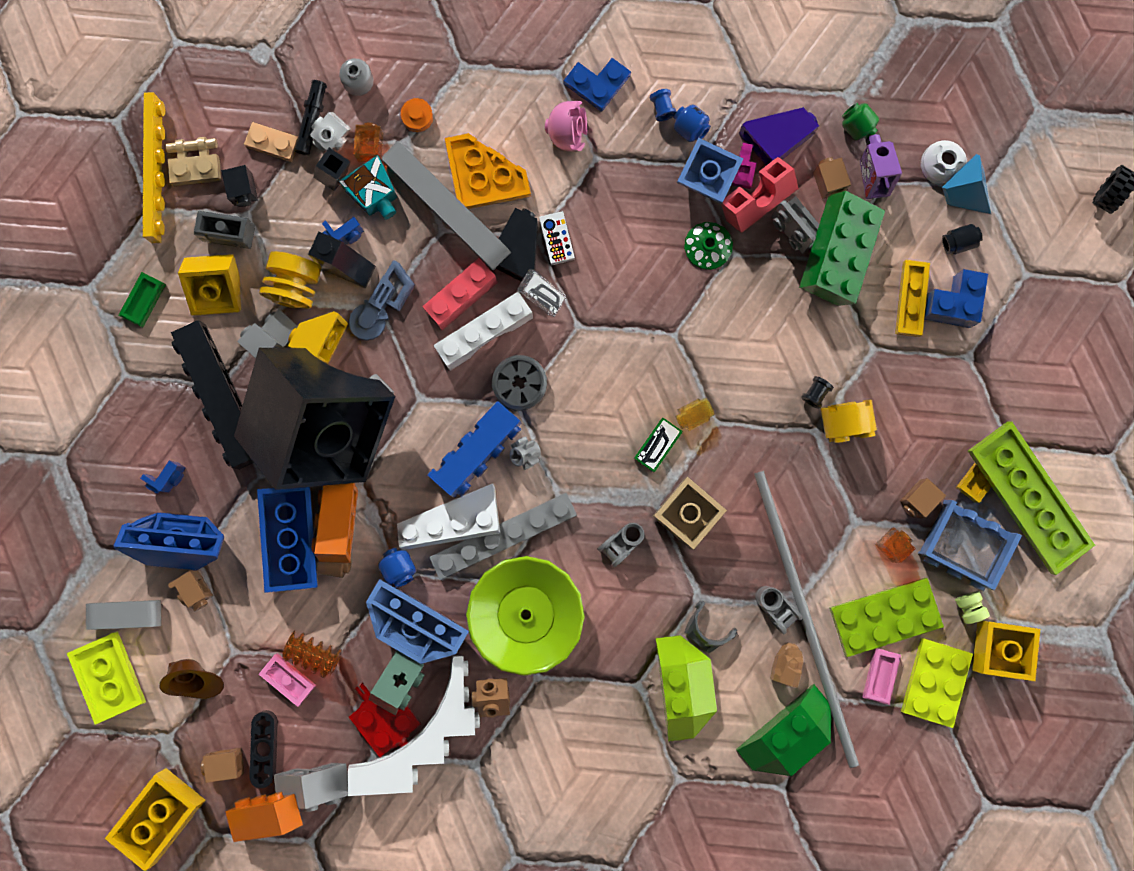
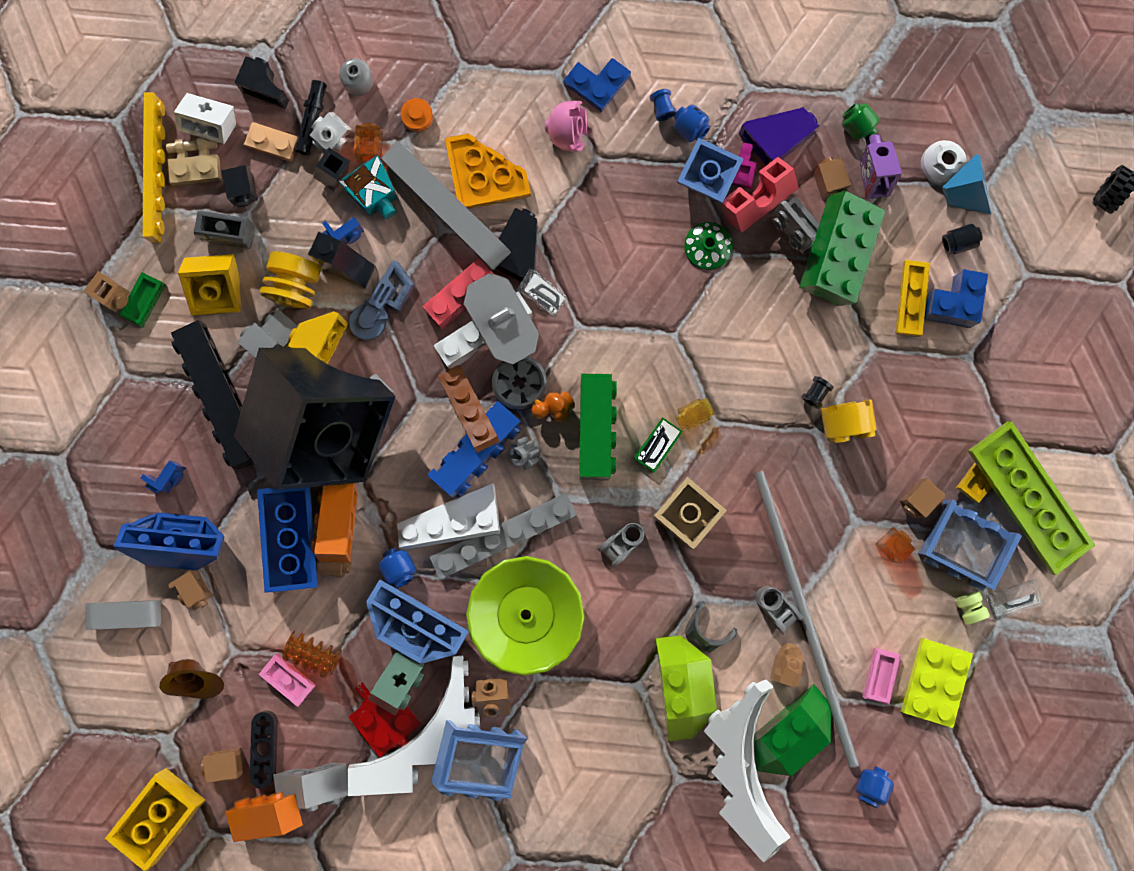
(106, 677): neon yellow plate -> none
(111, 295): none -> medium nougat brick
(205, 118): none -> white brick
(256, 80): none -> black arch
(468, 408): none -> dark orange plate
(477, 761): none -> window
(501, 318): none -> light grey shield
(556, 238): tile -> none
(556, 404): none -> orange animal
(595, 426): none -> green brick
(736, 769): none -> white arch
(874, 787): none -> blue head
(886, 617): lime plate -> none
(1006, 650): yellow brick -> none
(1015, 599): none -> clear tile

